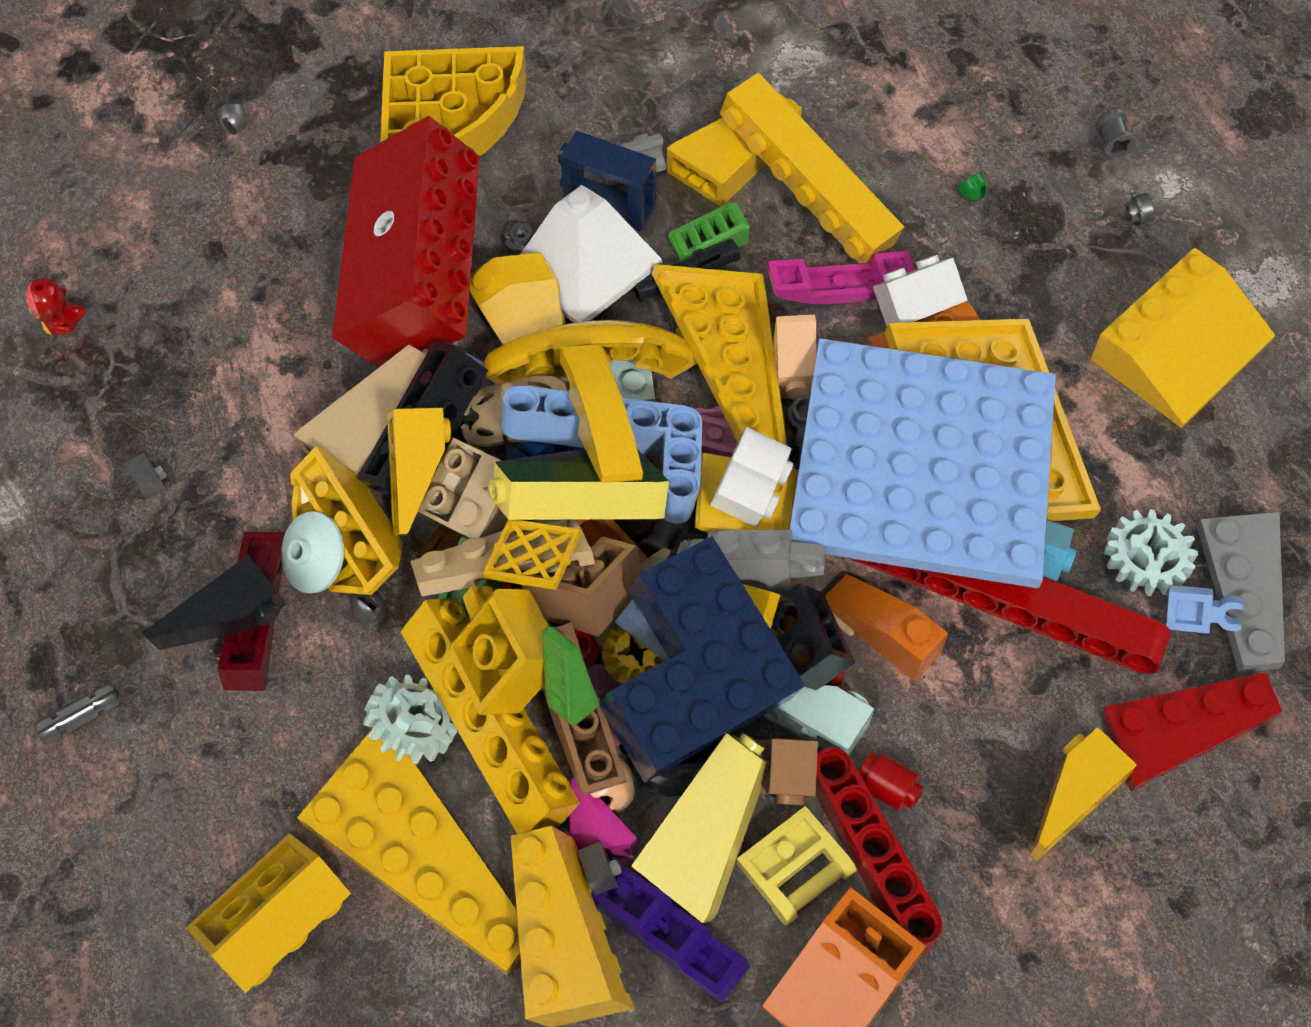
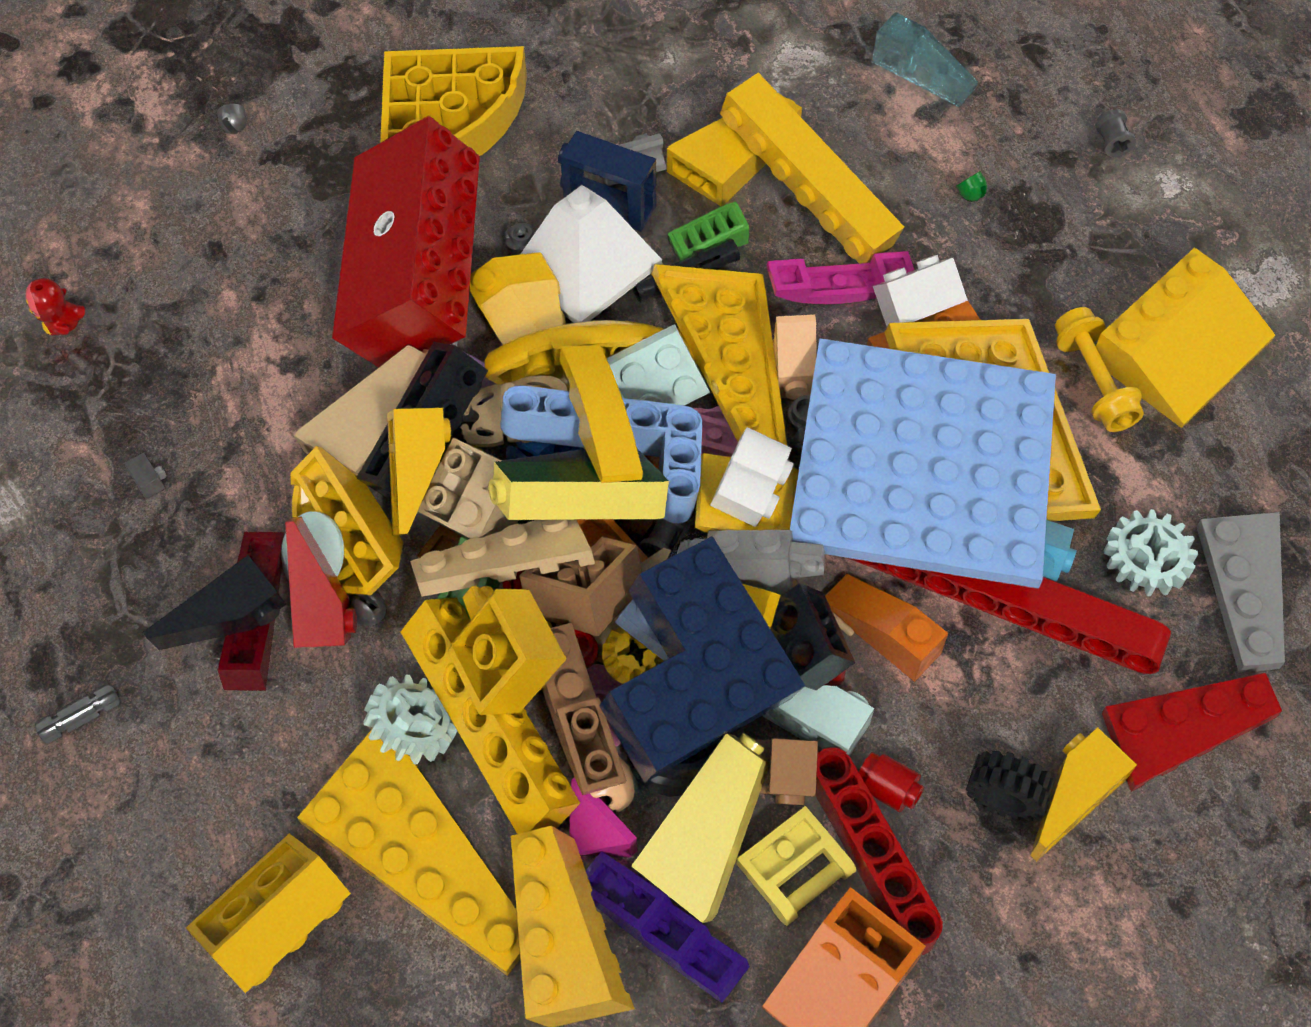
(316, 596): none -> red slope
(537, 530): yellow window -> none
(566, 678): bright green slope -> none
(598, 868): flat silver piece -> none
(659, 370): none -> light aqua plate
(921, 59): none -> clear light blue slope
(1010, 785): none -> black tyre
(1118, 407): none -> yellow piece
(1140, 209): flat silver plate -> none
(1194, 609): light blue plate -> none

